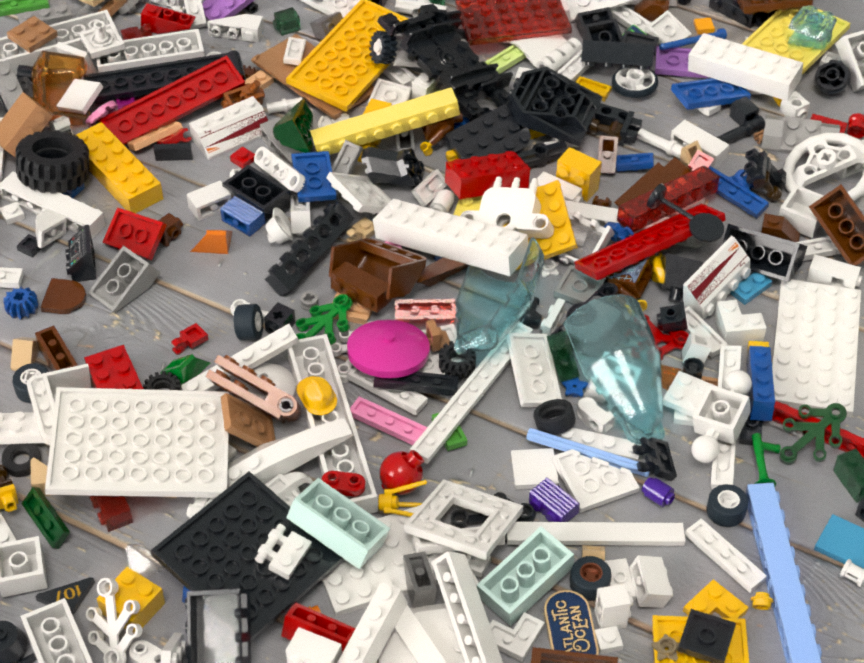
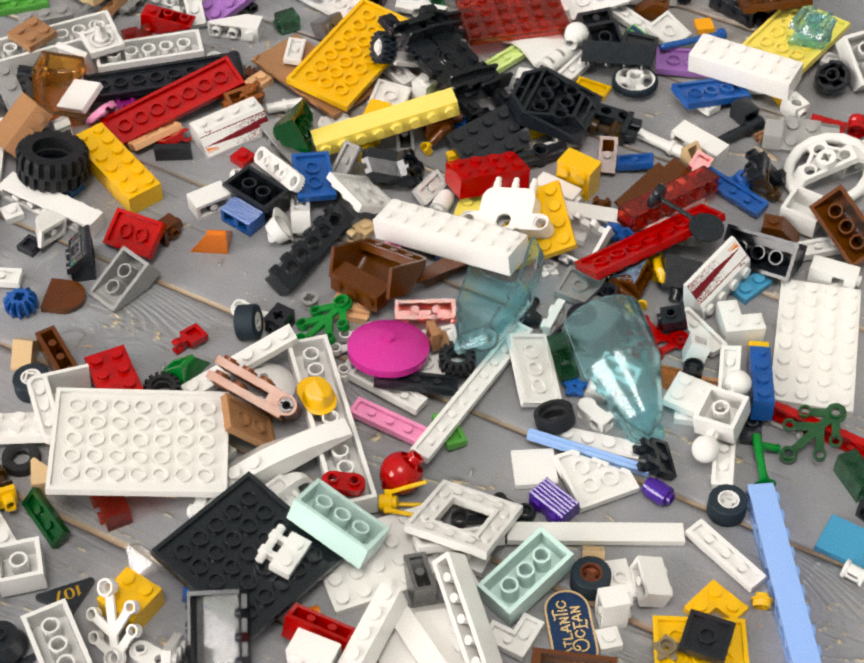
(575, 34): none -> white piece

